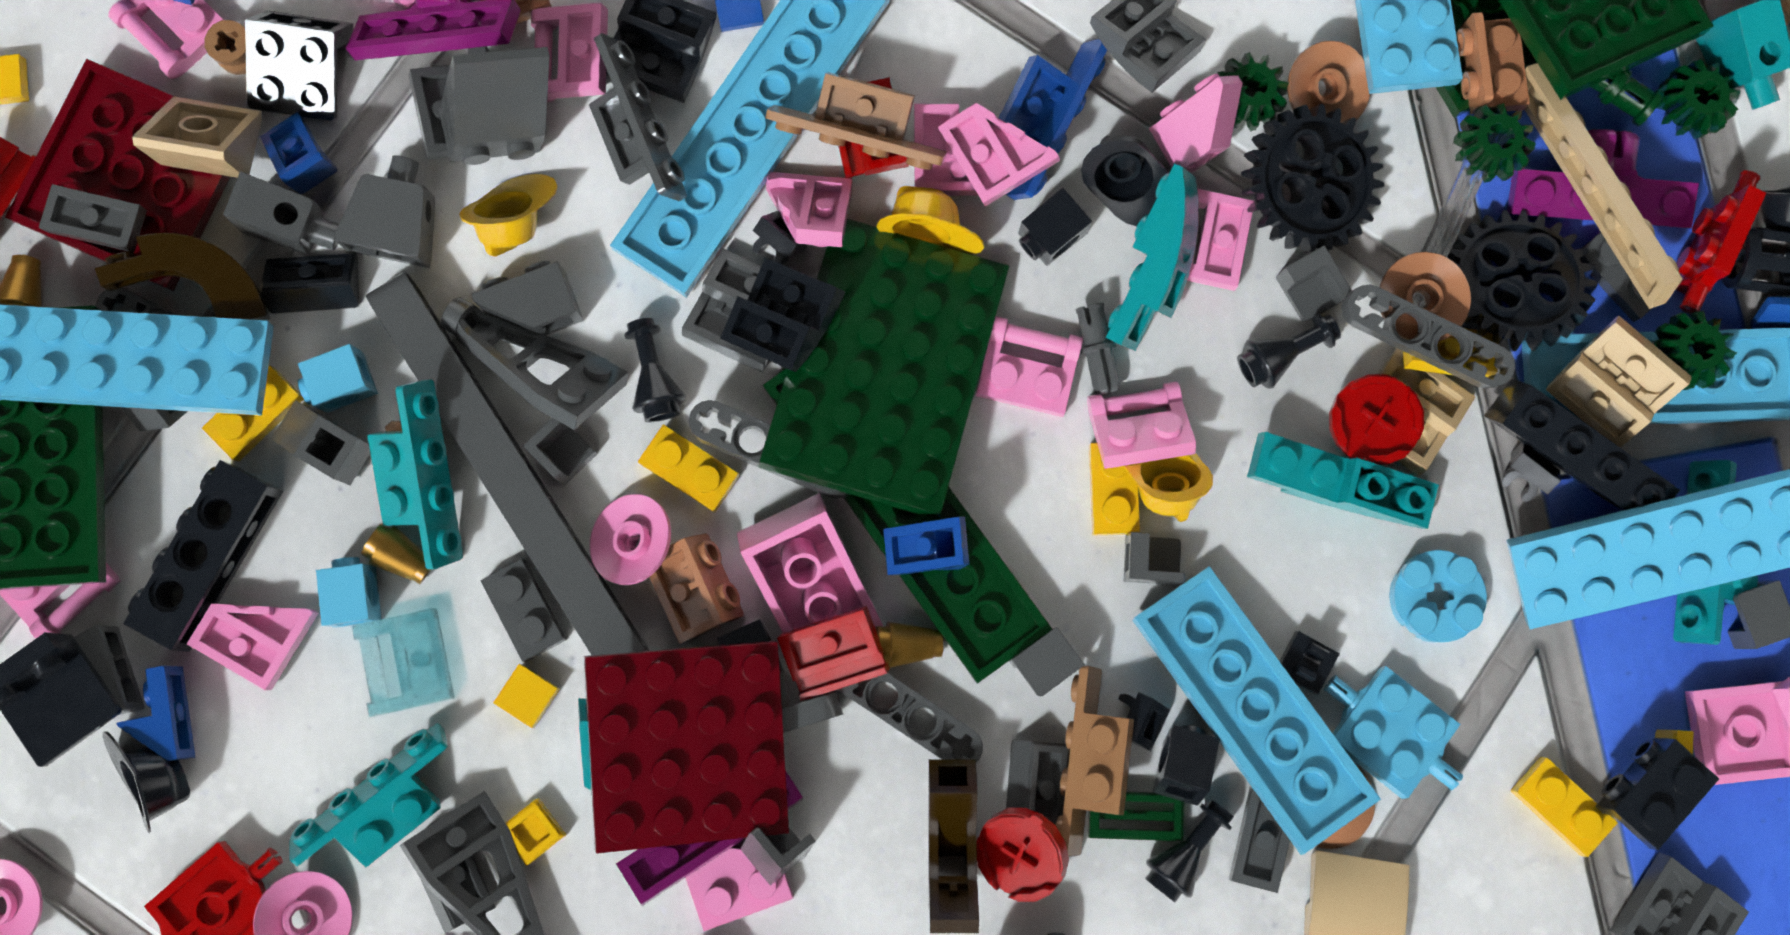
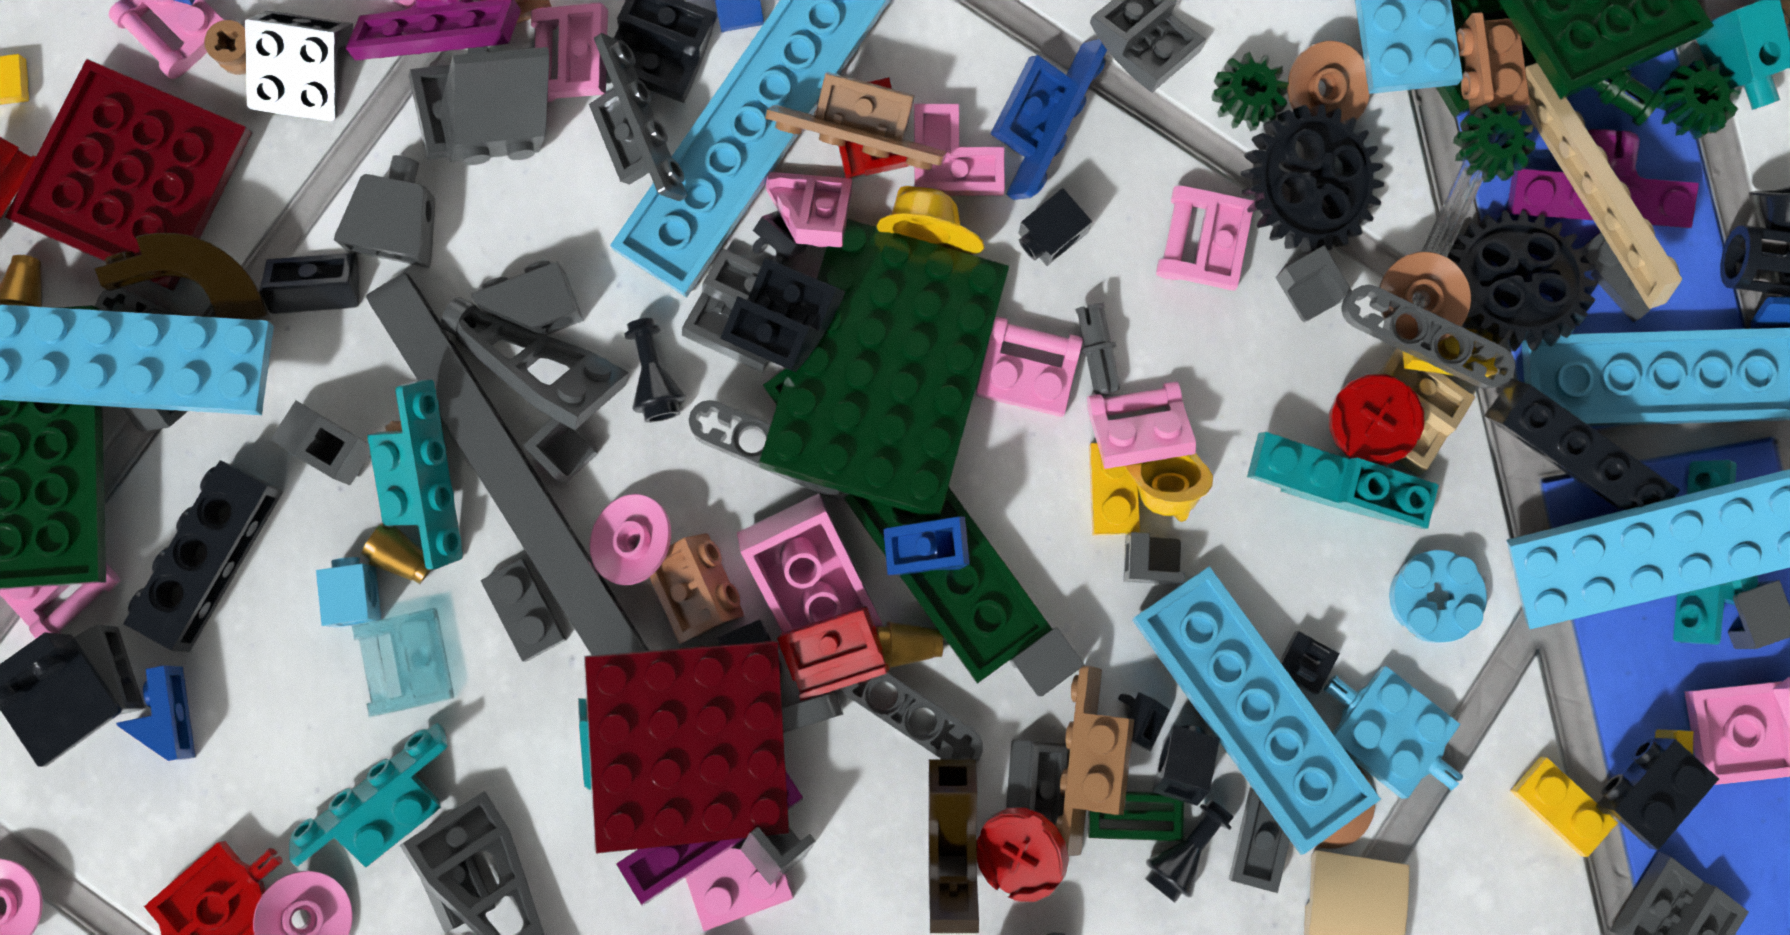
(92, 218): dark grey plate -> none
(151, 779): black piece -> none
(201, 137): tan slope -> none
(240, 432): yellow plate -> none
(252, 639): bright pink wing -> none
(266, 210): dark grey torso -> none
(297, 155): blue slope -> none
(336, 379): medium azure brick -> none
(509, 212): yellow piece -> none
(526, 695): yellow tile -> none
(534, 831): yellow tile -> none
(688, 468): yellow plate -> none
(994, 152): bright pink wing -> none
(1123, 176): black piece -> none
(1169, 242): teal slope -> none
(1201, 126): bright pink slope -> none
(1268, 359): black piece -> none
(1534, 469): tile -> none
(1618, 382): tan slope -> none
(1704, 338): dark green gear -> none
(1718, 241): red plate -> none

